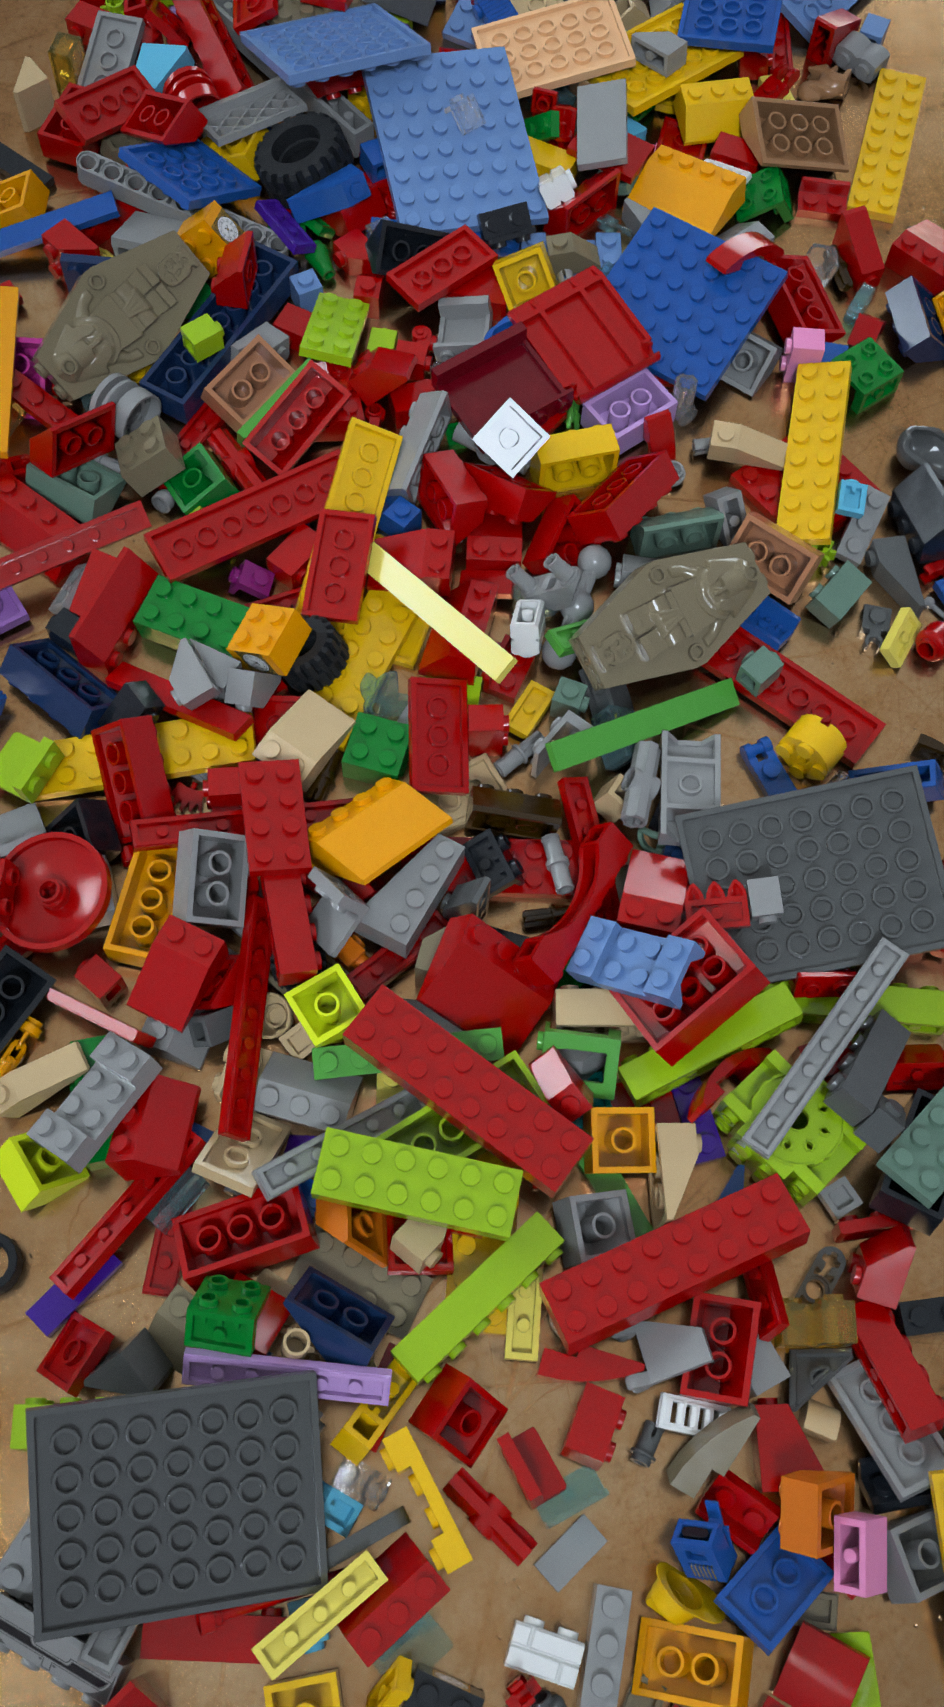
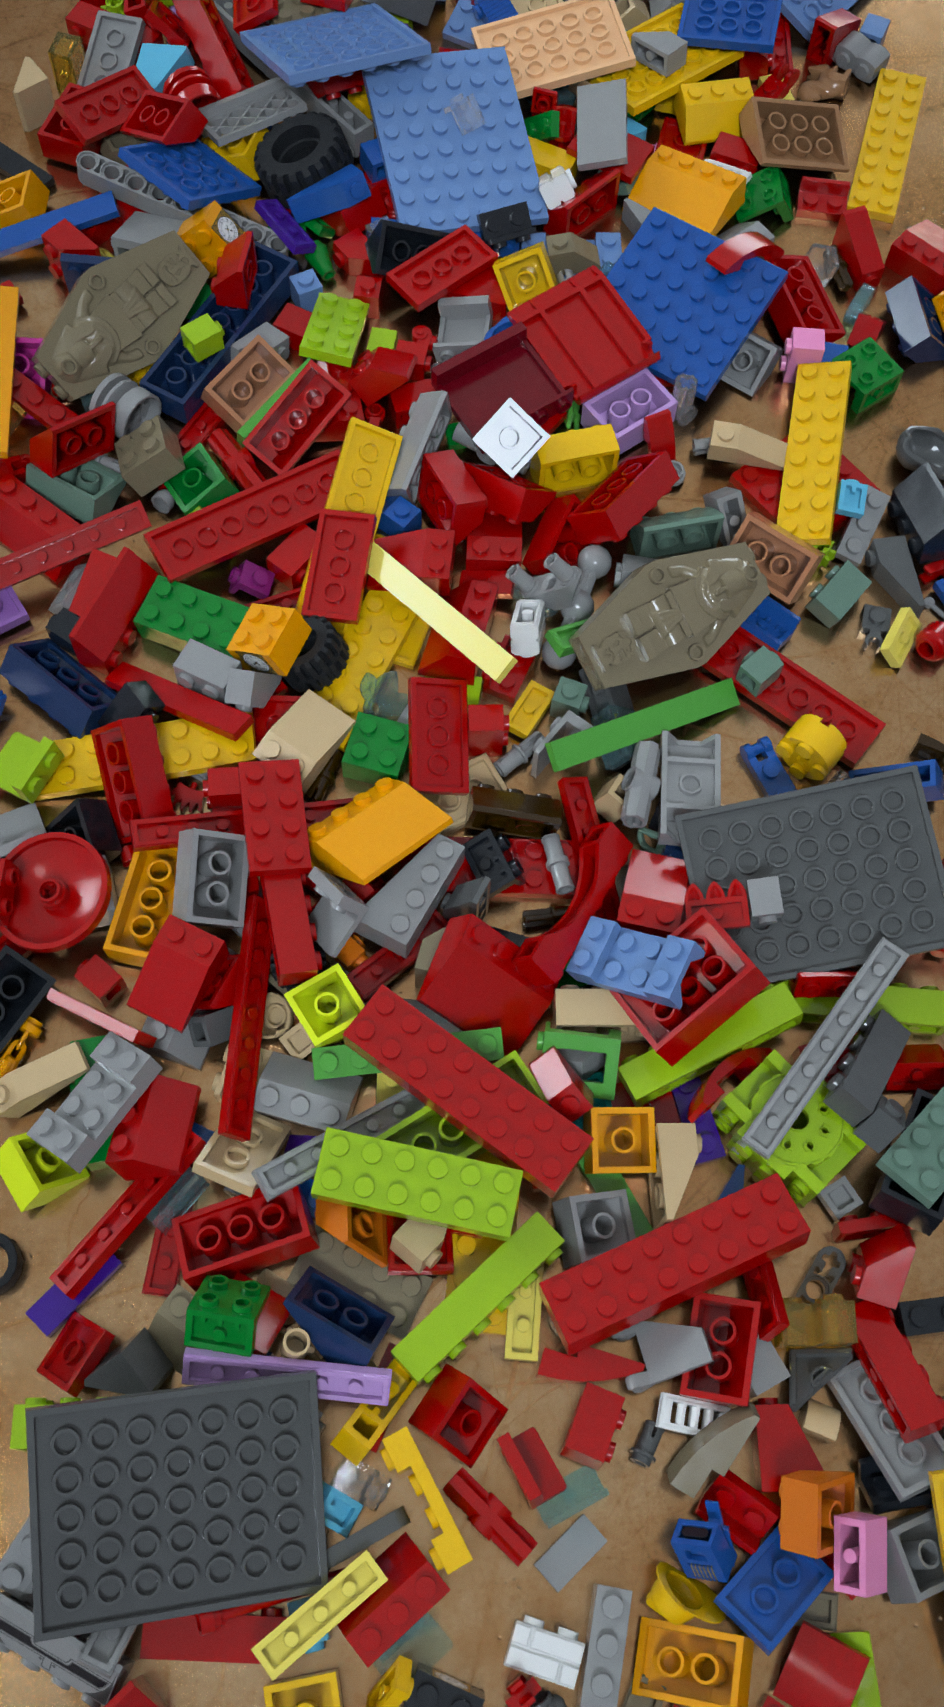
(191, 677): light grey slope -> none
(610, 224): clear light blue plate -> none

